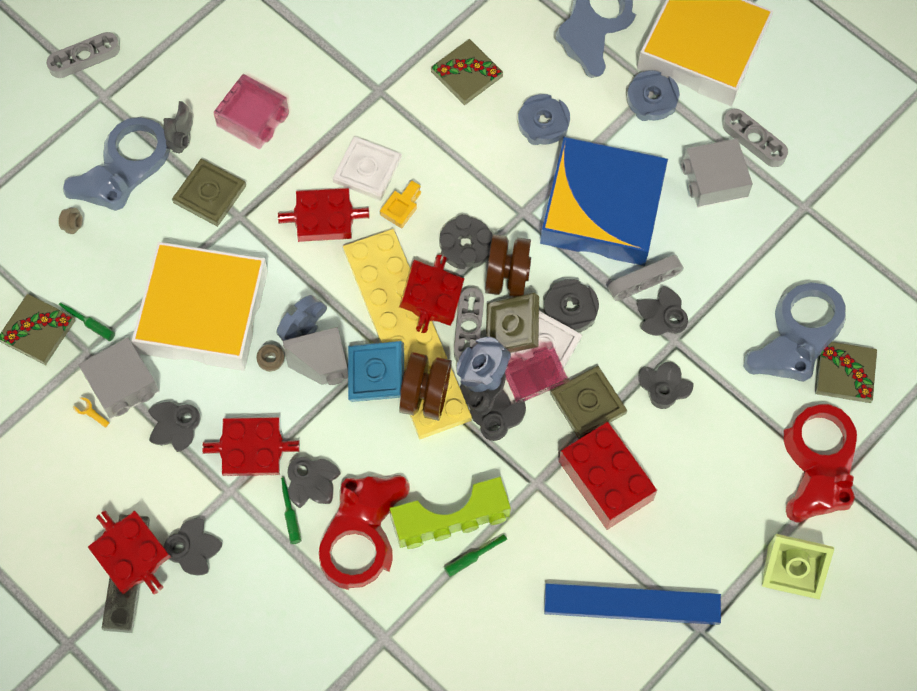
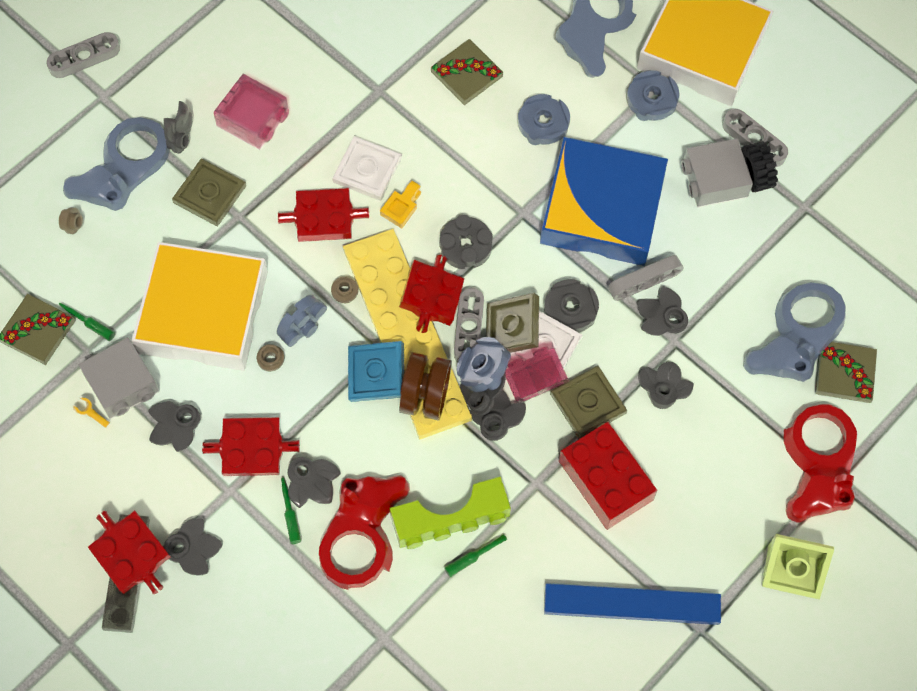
(318, 356): light grey slope -> none
(344, 297): none -> dark tan plate
(508, 266): reddish brown wheel -> none
(760, 166): none -> black tyre

